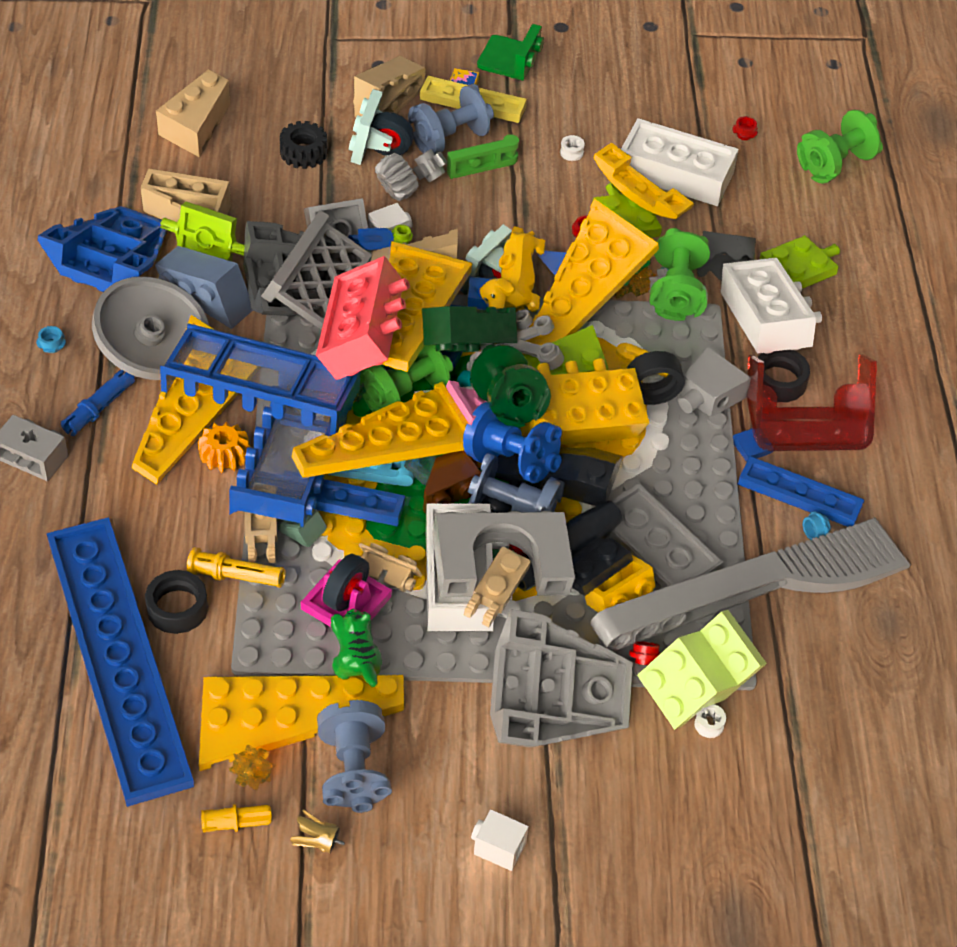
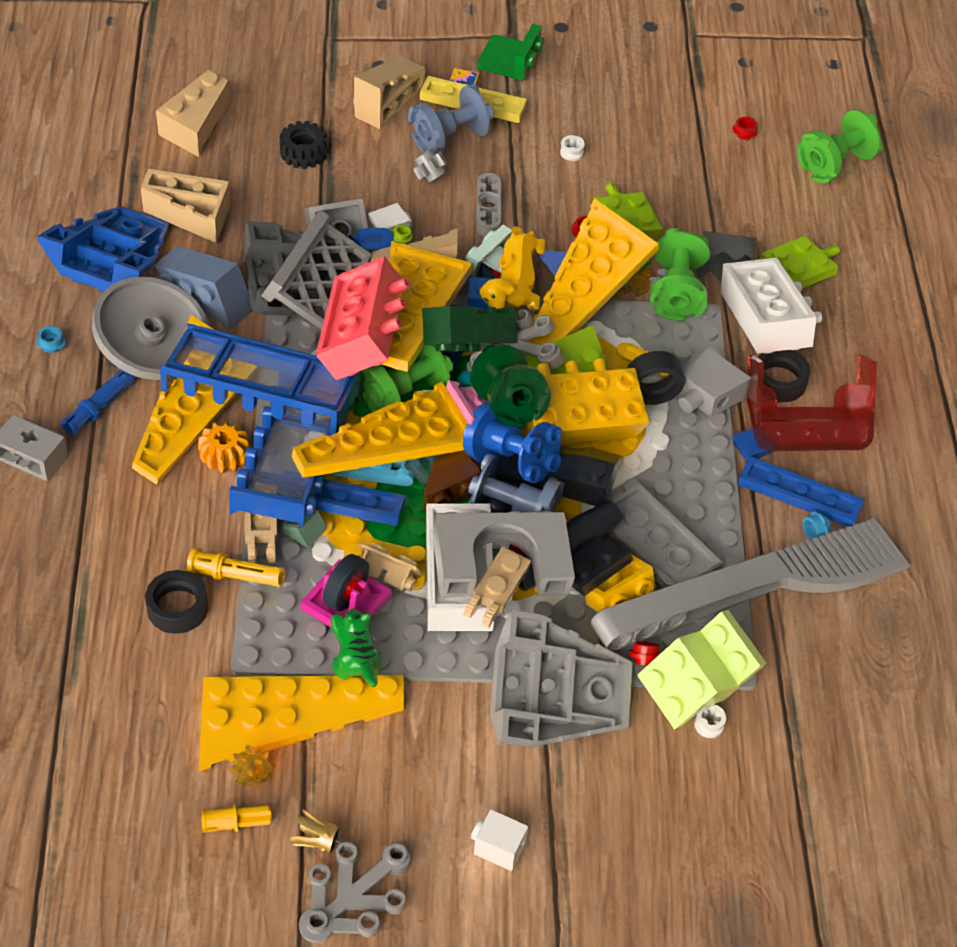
(119, 663): blue plate -> none
(205, 231): lime plate -> none
(351, 732): sand blue piece -> none
(353, 896): none -> light grey plant
(379, 130): plate -> none
(396, 177): light grey gear -> none
(483, 157): bright green plate -> none
(492, 196): none -> light grey beam
(636, 187): yellow slope -> none
(681, 161): white piece -> none

